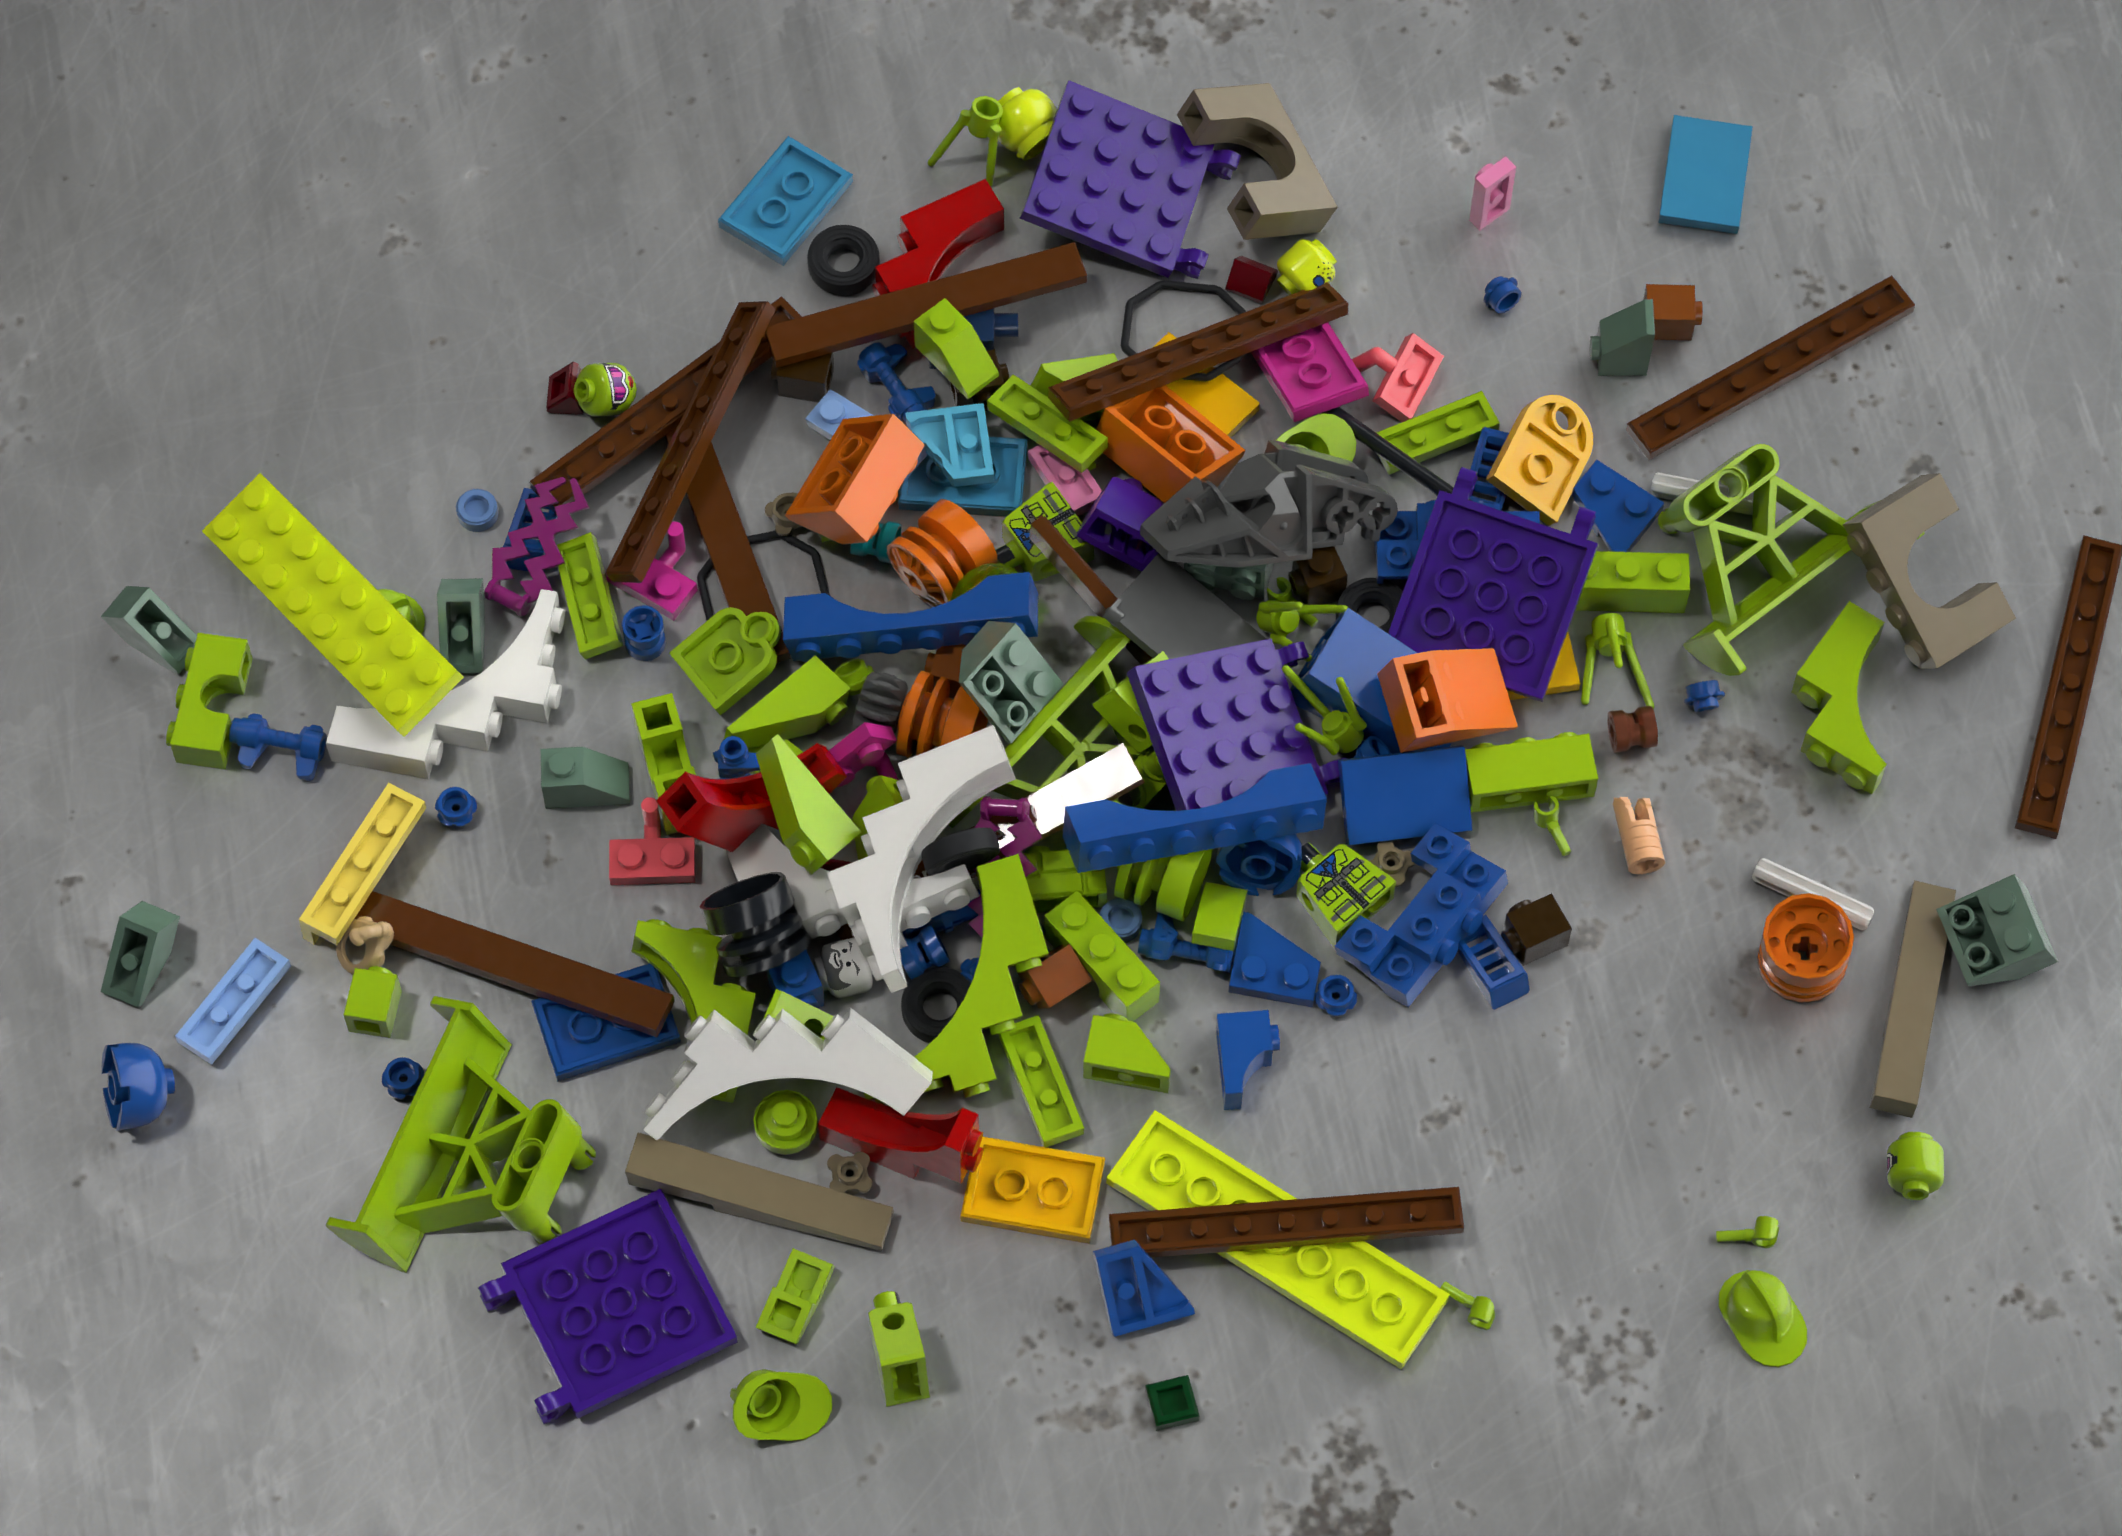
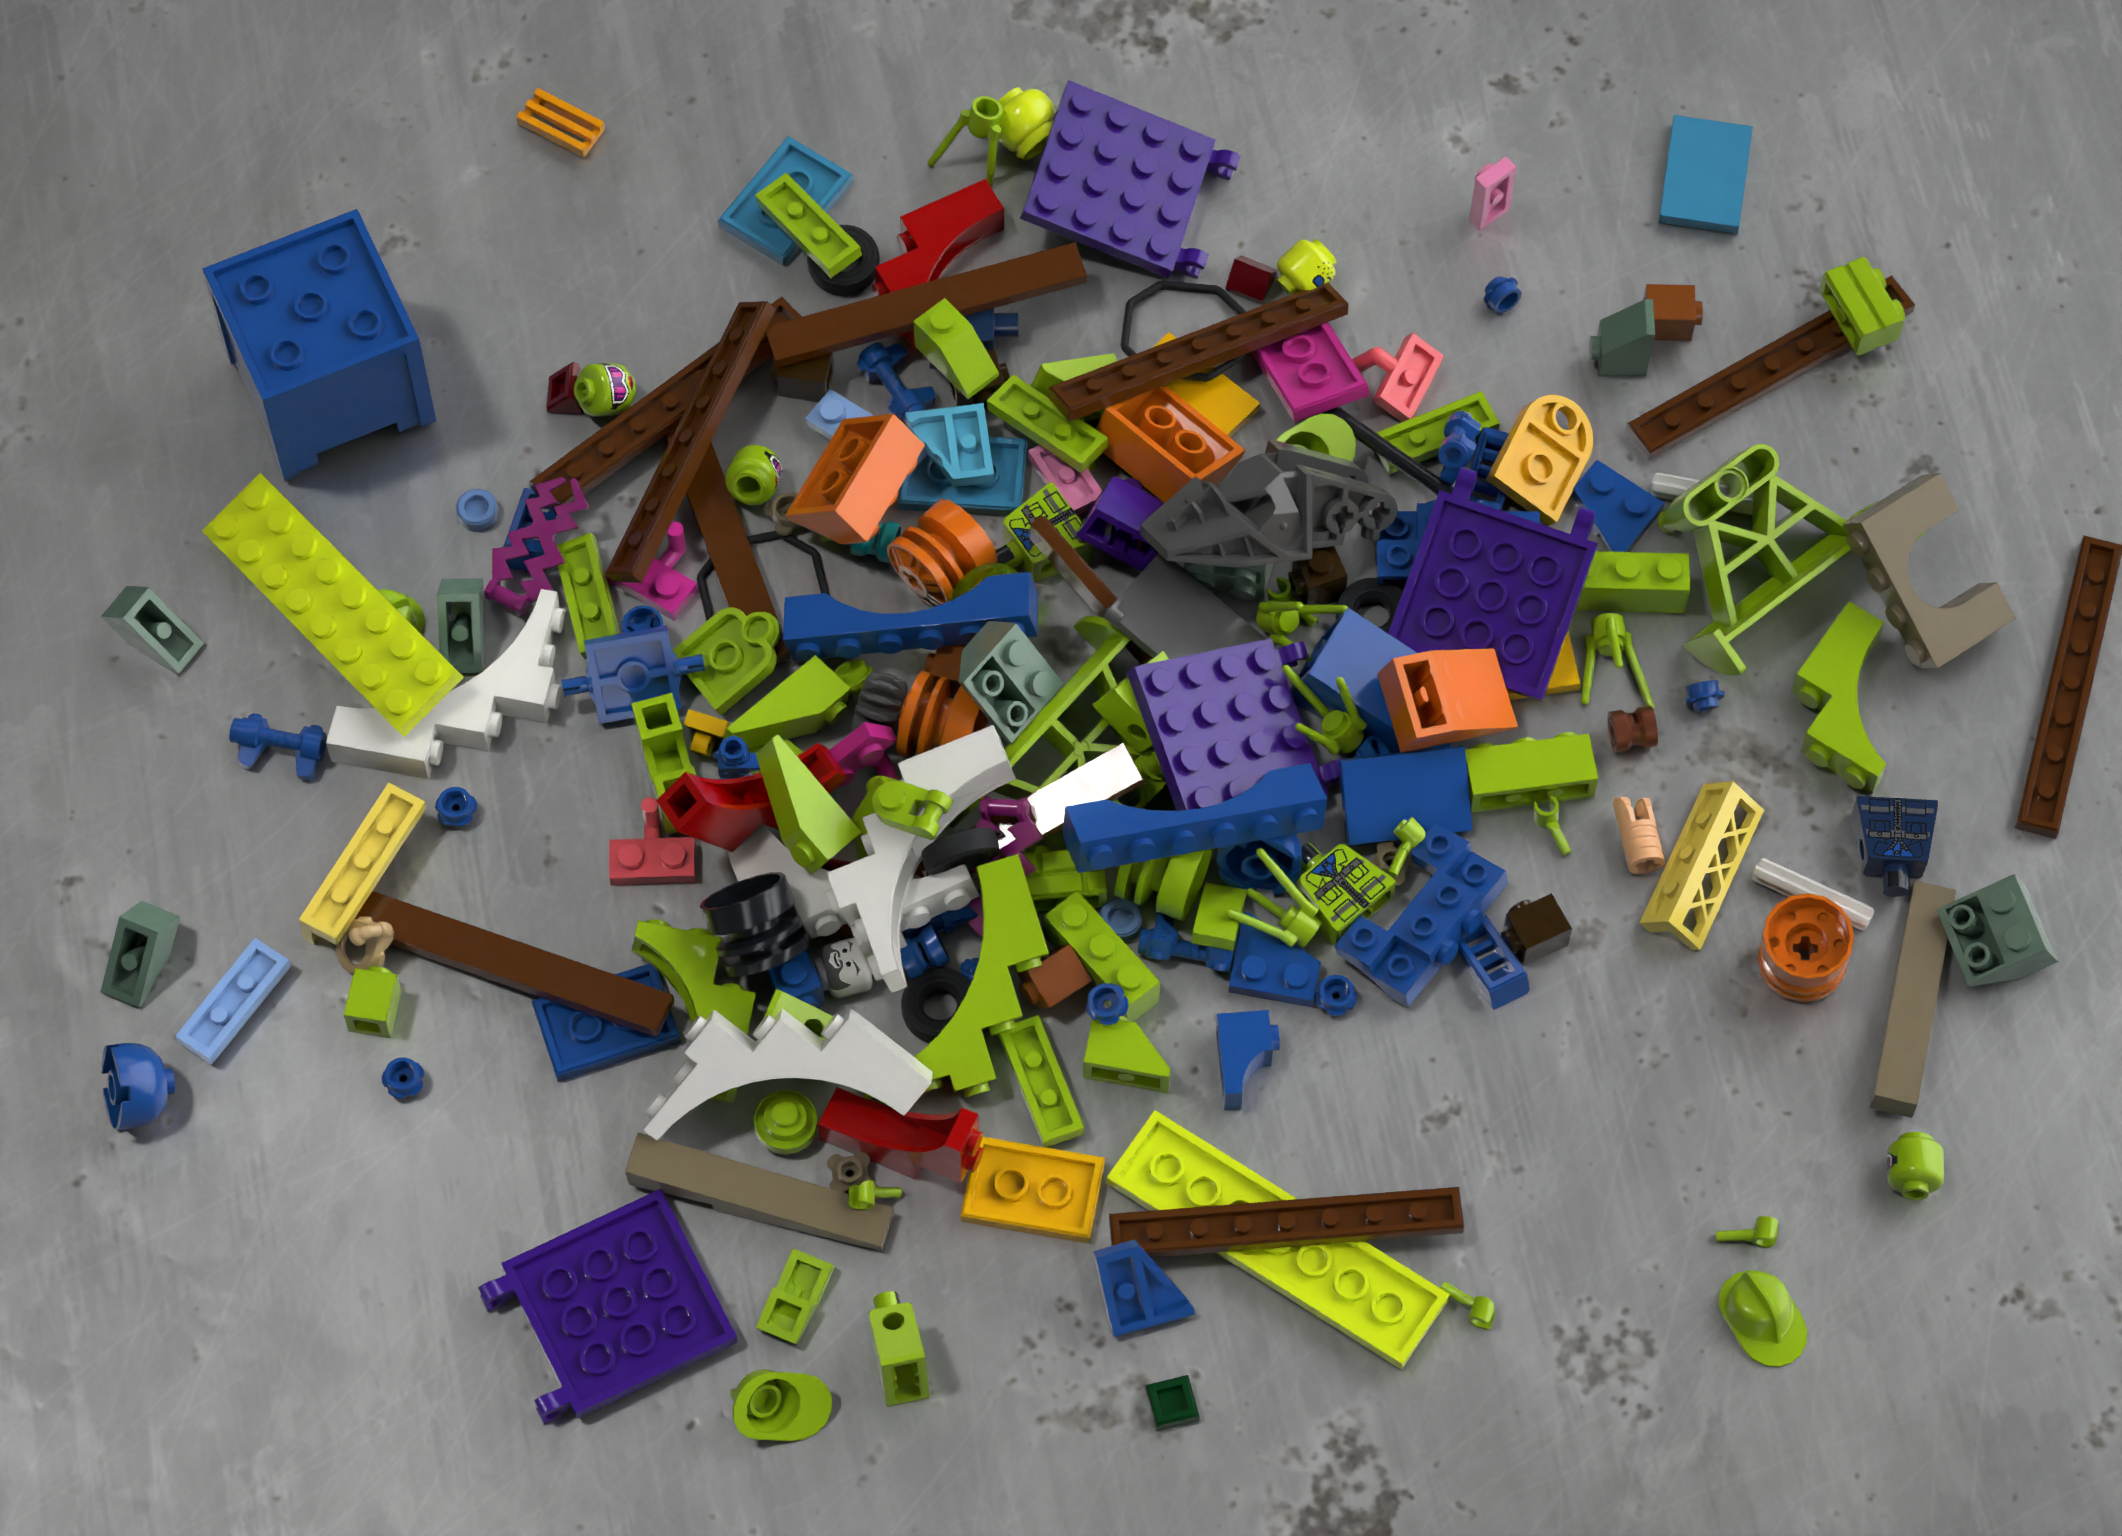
(213, 668): lime arch -> none
(320, 340): none -> blue container
(436, 1135): lime piece -> none
(561, 115): none -> light orange tile
(583, 778): sand green slope -> none
(630, 670): none -> blue plate
(707, 730): none -> yellow tile
(753, 475): none -> lime head
(808, 225): none -> lime plate
(864, 1195): none -> lime hand
(898, 802): none -> lime plate
(1103, 993): none -> blue plate
(1257, 120): dark tan arch -> none
(1297, 923): none -> lime plant
(1410, 834): none -> lime hand
(1458, 445): none -> blue piece
(1695, 856): none -> light yellow fence
(1862, 305): none -> lime brick
(1893, 839): none -> dark blue torso

